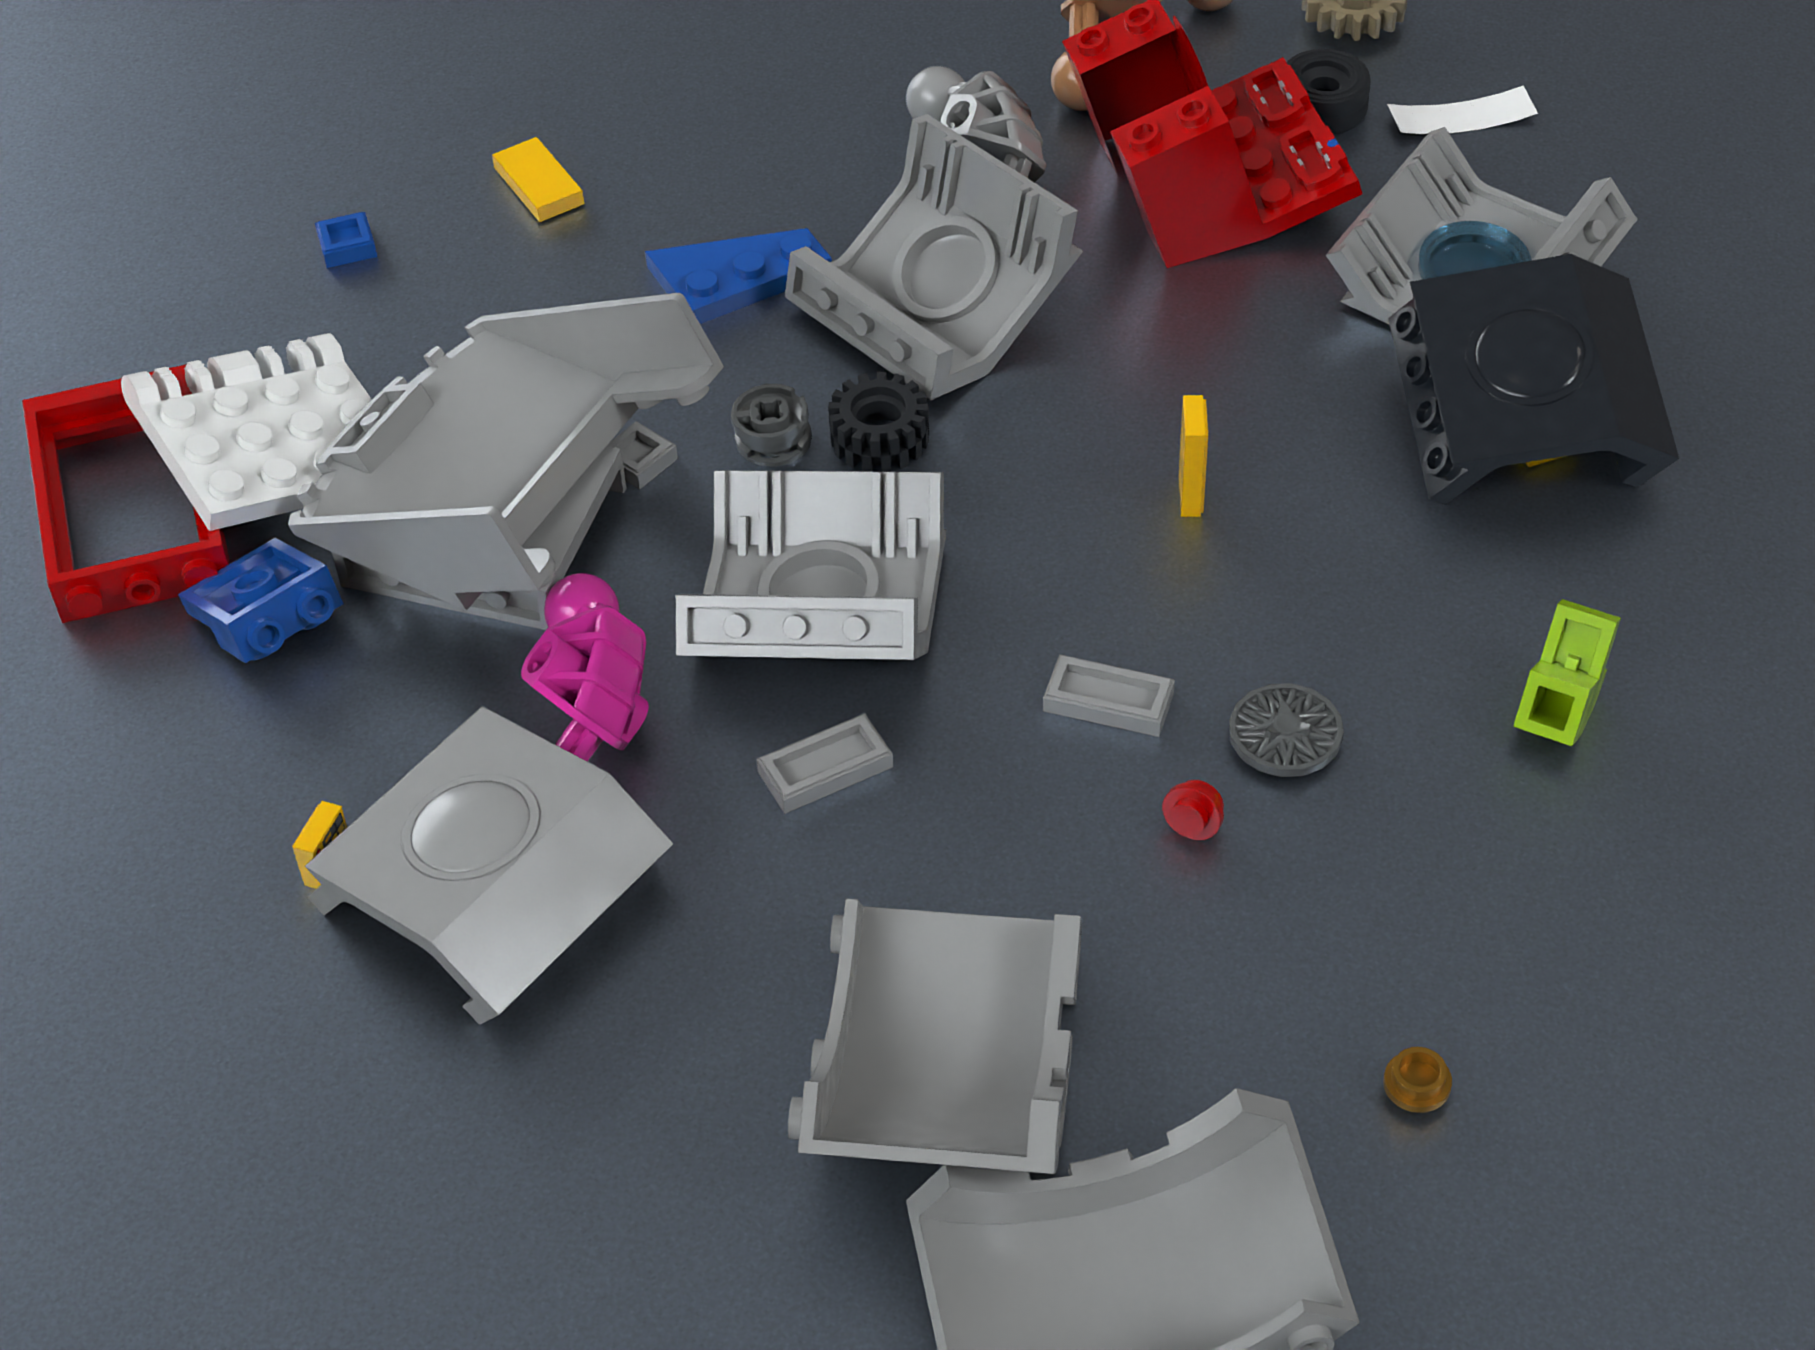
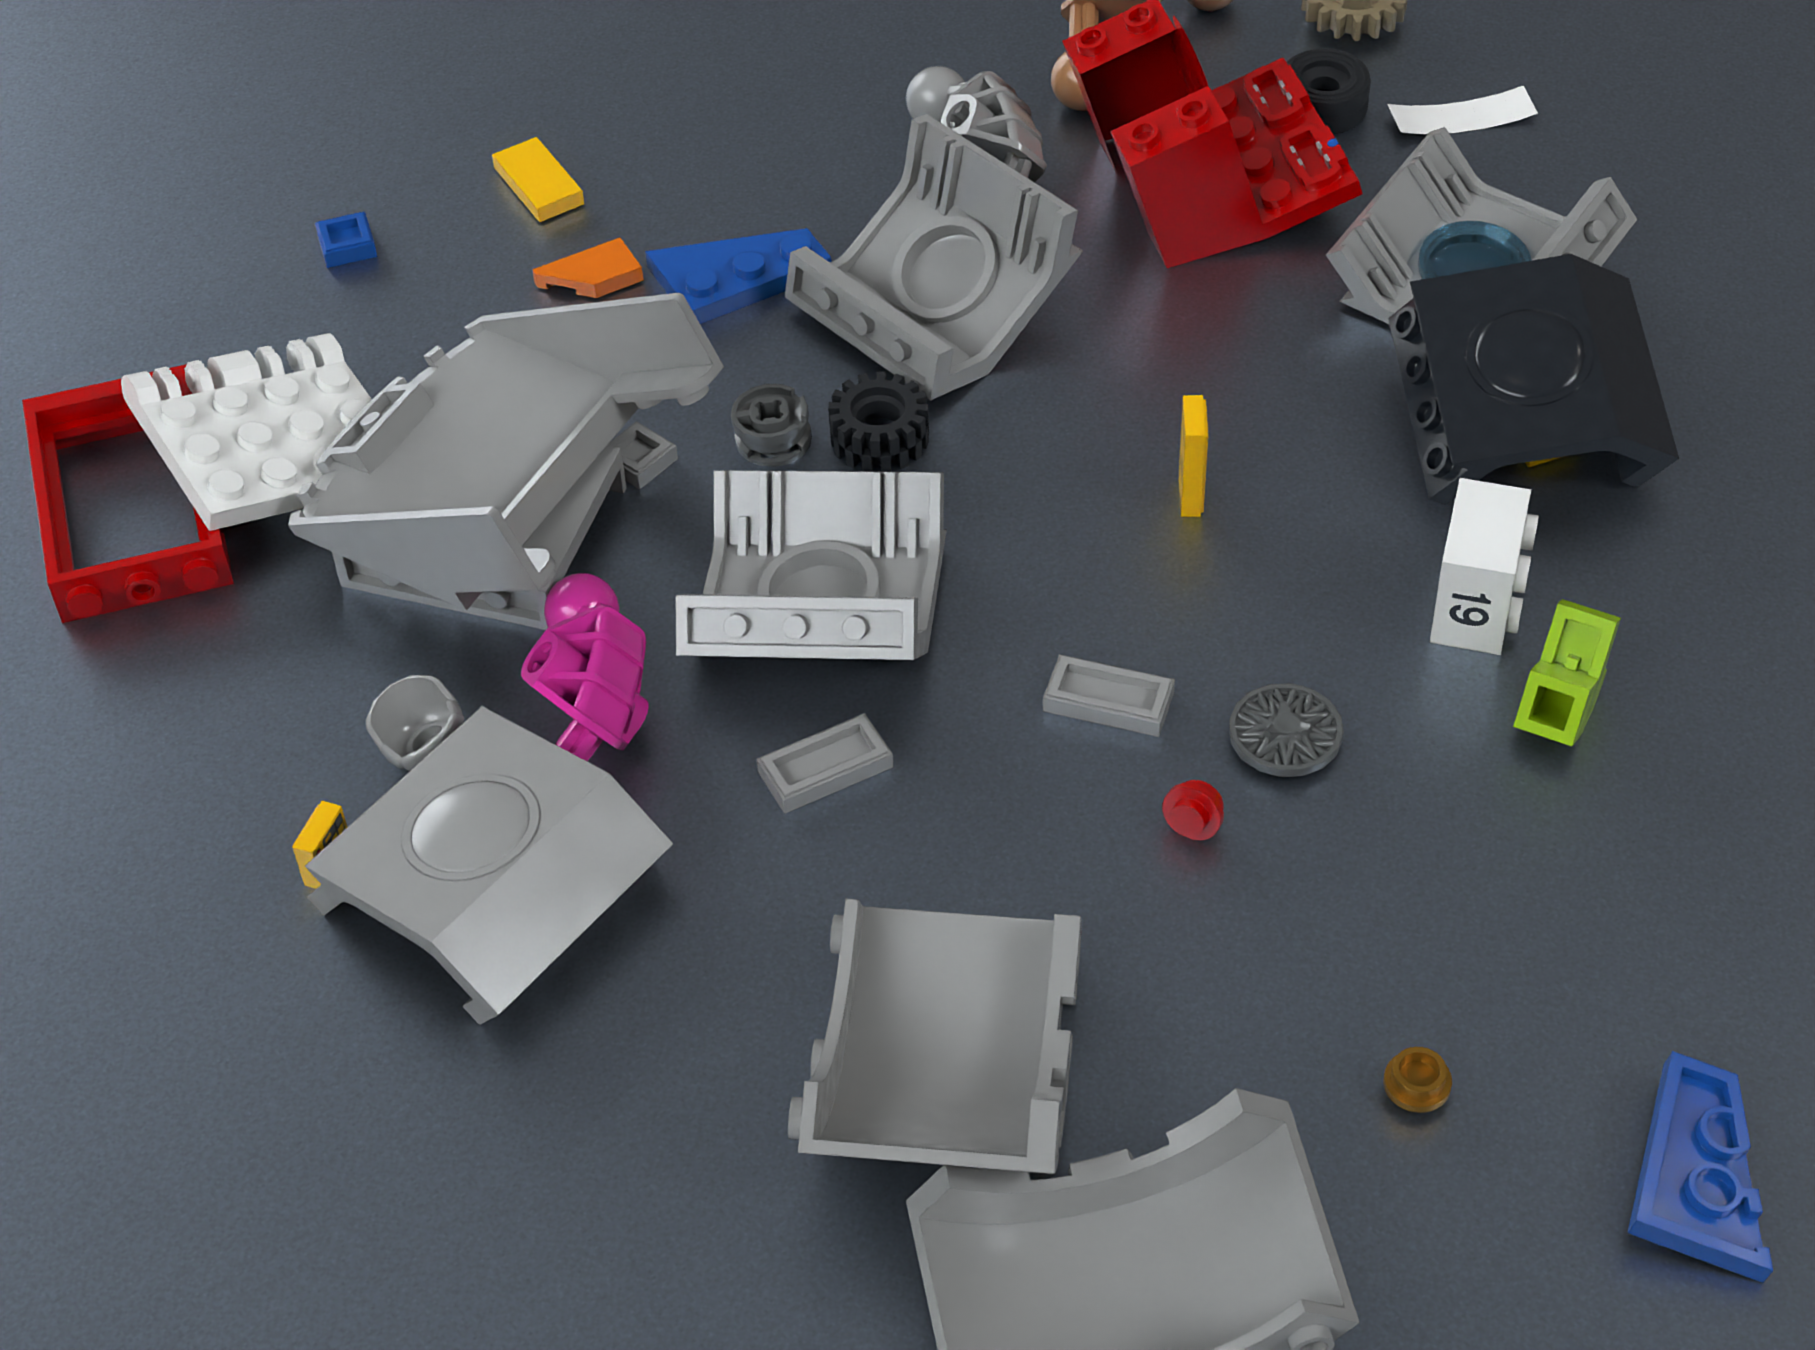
(263, 599): blue plate -> none
(412, 719): none -> light grey hair
(592, 271): none -> orange tile
(1483, 566): none -> white brick
(1696, 1172): none -> blue wing

